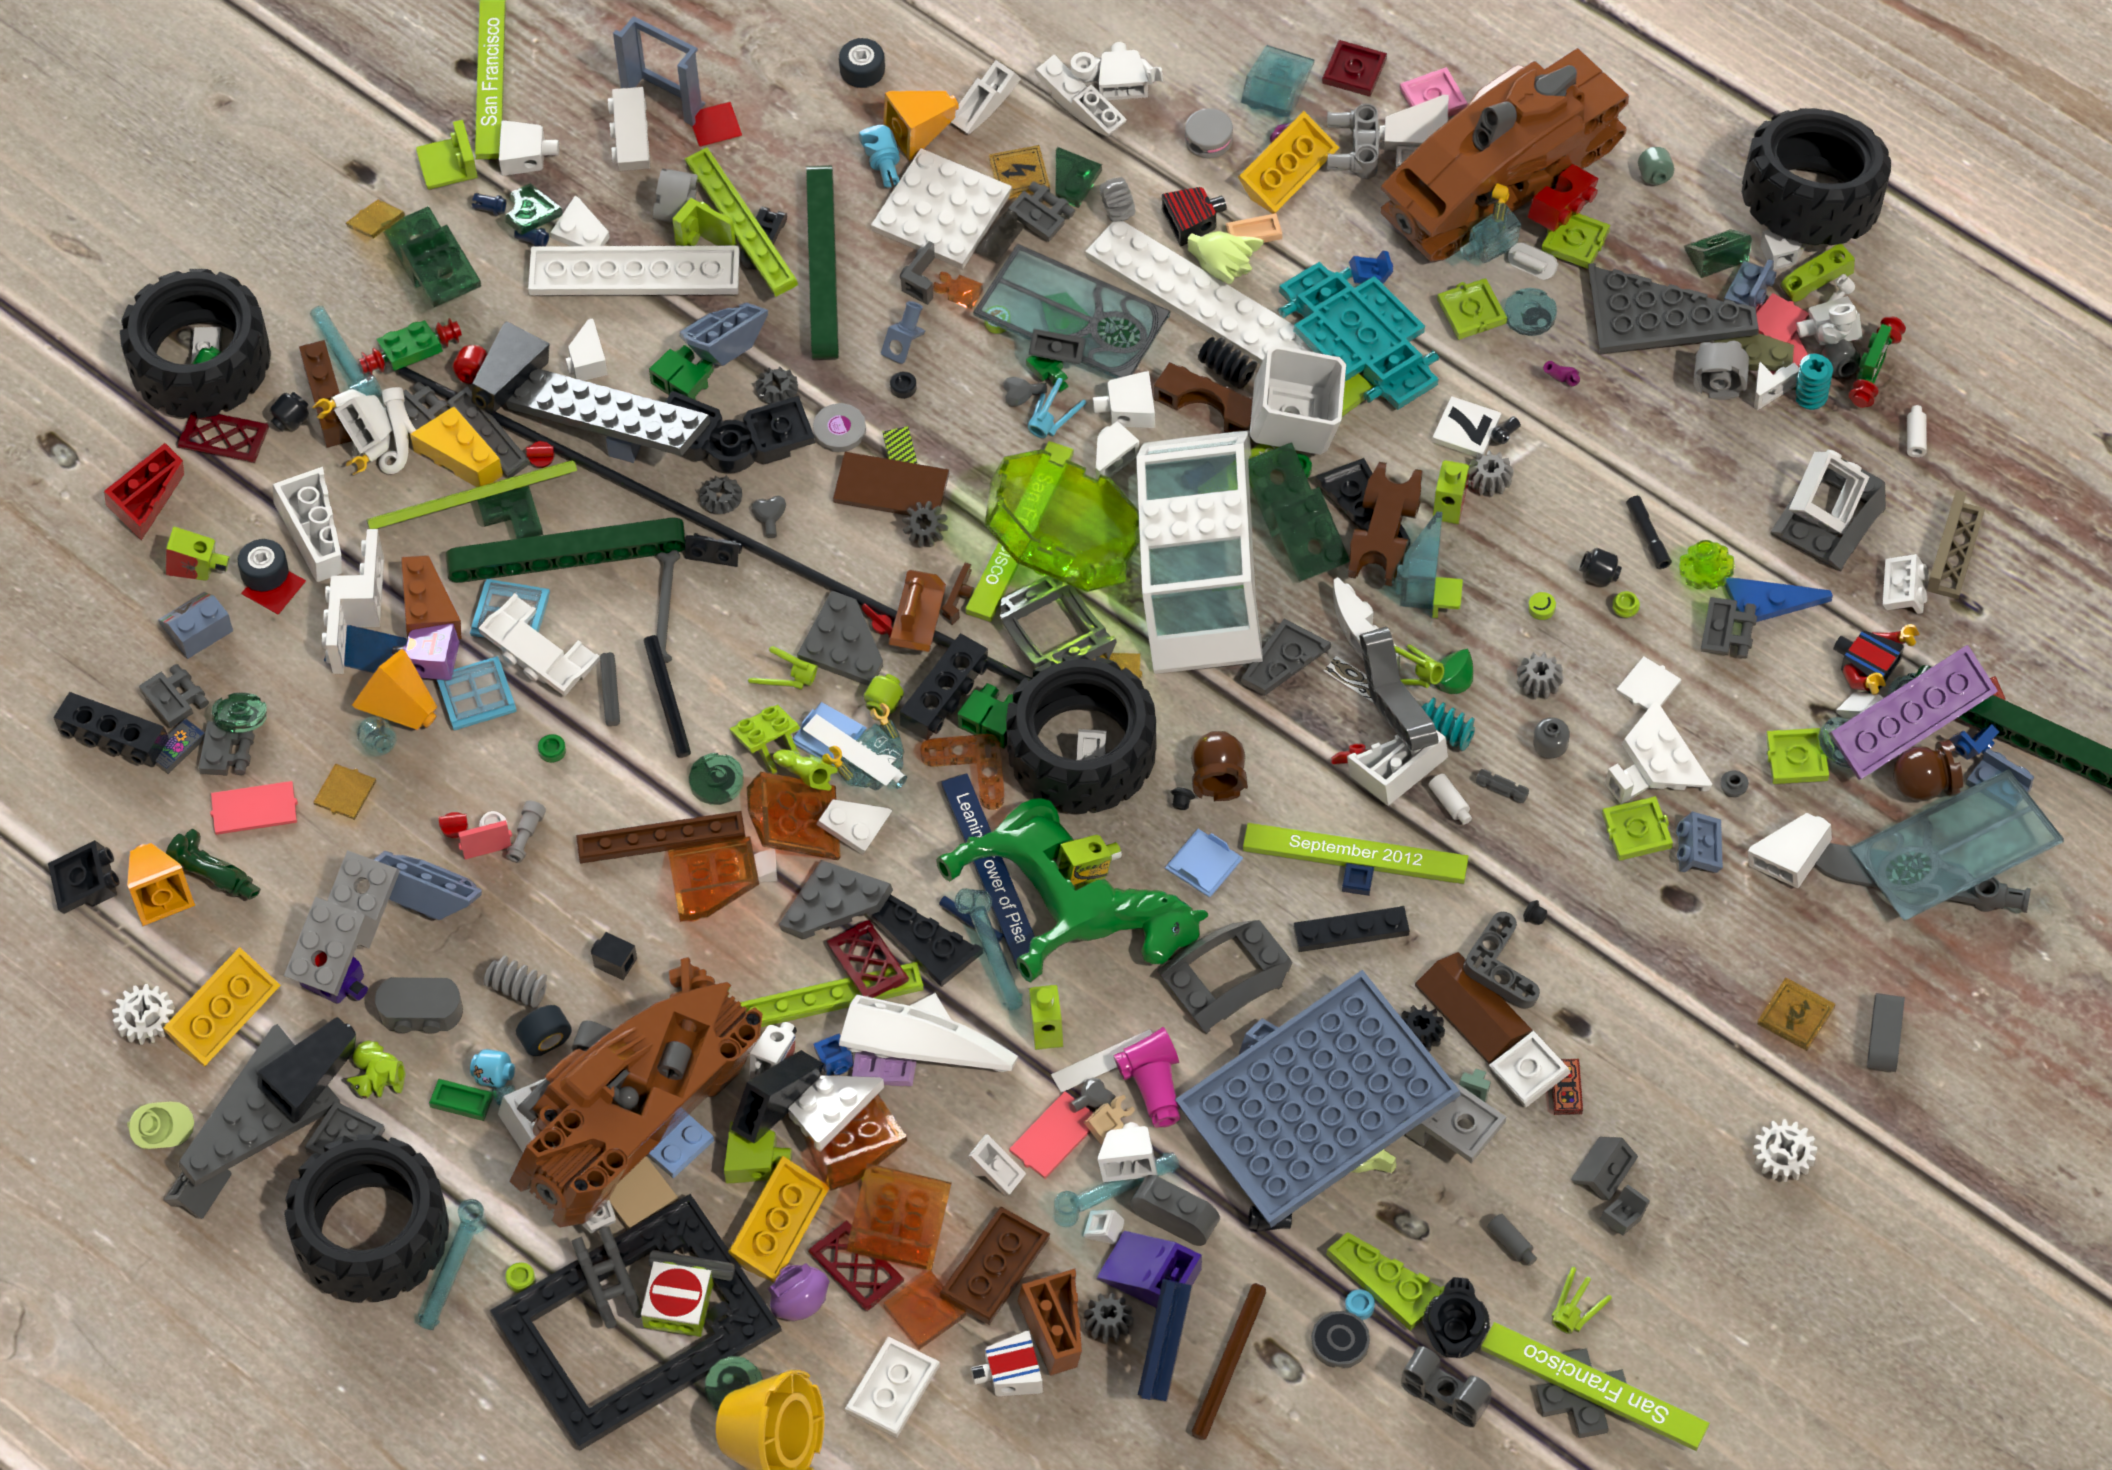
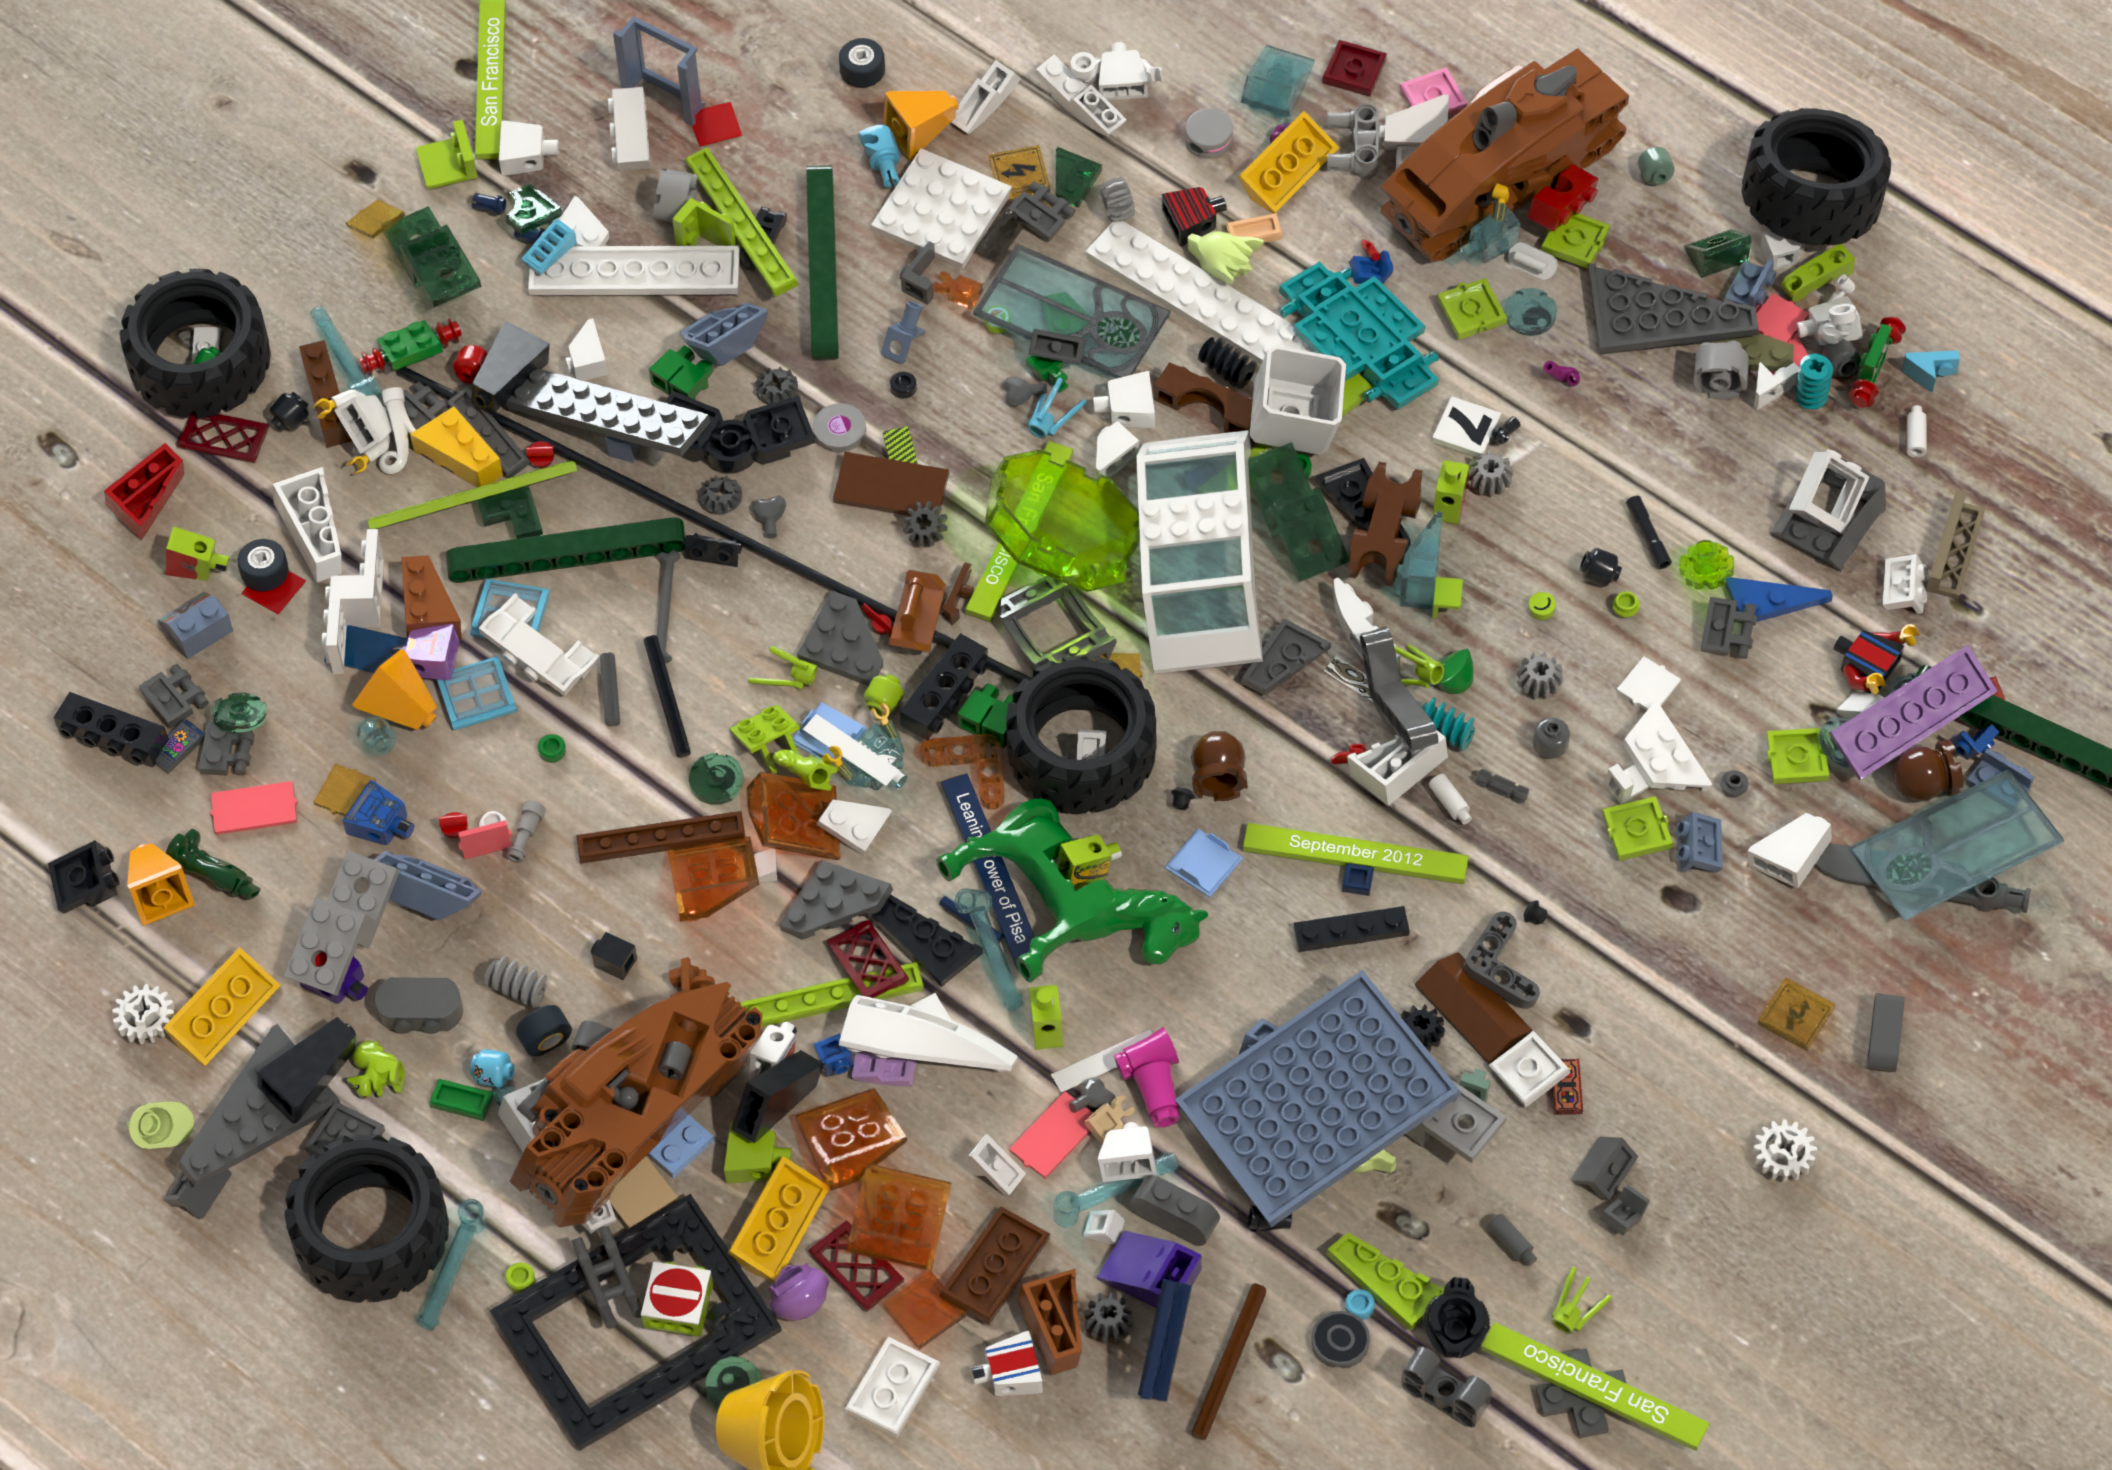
(377, 816): none -> torso
(559, 234): none -> medium azure slope
(718, 1269): dark grey axle -> none
(832, 1104): white wing -> none
(1195, 995): dark grey wedge -> none
(1370, 250): none -> red helmet
(1926, 365): none -> medium azure slope

